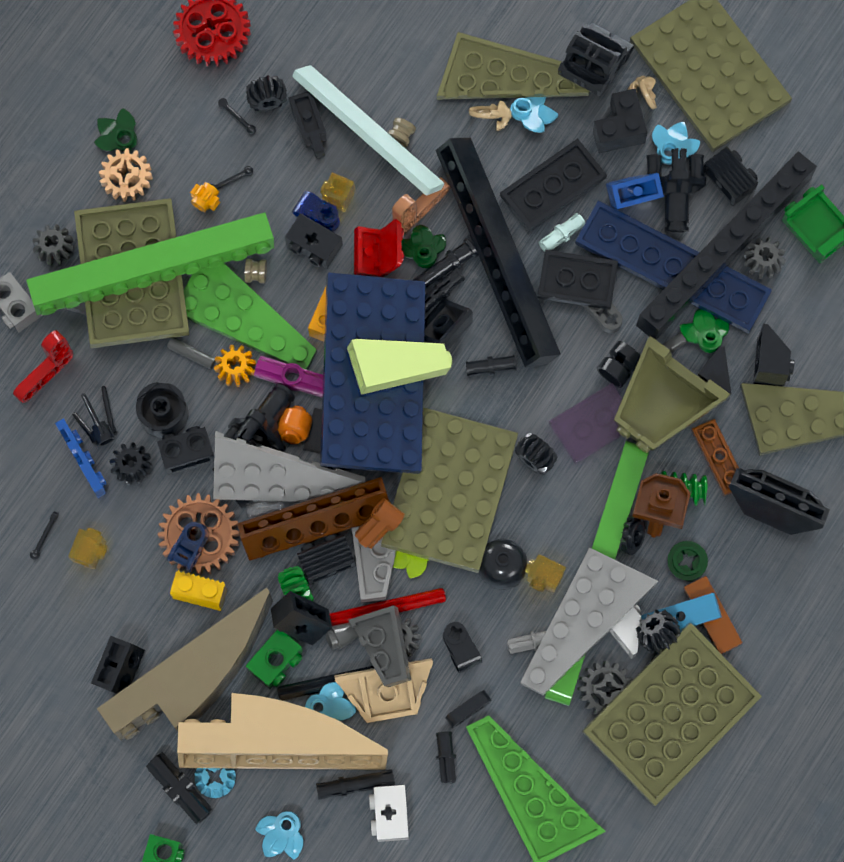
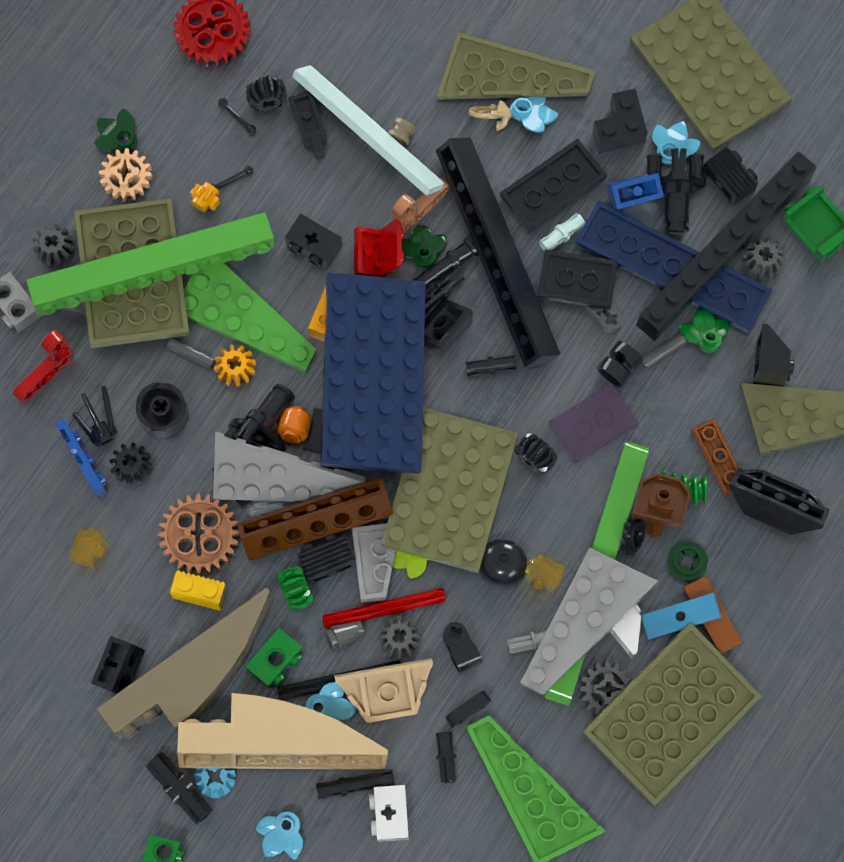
(34, 554): black hinge -> none
(187, 457): black brick -> none
(188, 547): dark blue piece -> none
(255, 270): dark tan wheel -> none
(277, 371): magenta piece -> none
(301, 618): black brick -> none
(316, 209): clear blue piece -> none
(338, 191): clear yellow brick -> none
(383, 518): dark orange piece -> none
(384, 642): dark grey wing -> none
(396, 363): yellowish green slope -> none
(594, 58): black connector -> none
(646, 85): tan piece -> none
(658, 631): black gear -> none
(663, 398): olive cone -> none
(717, 370): black slope -> none

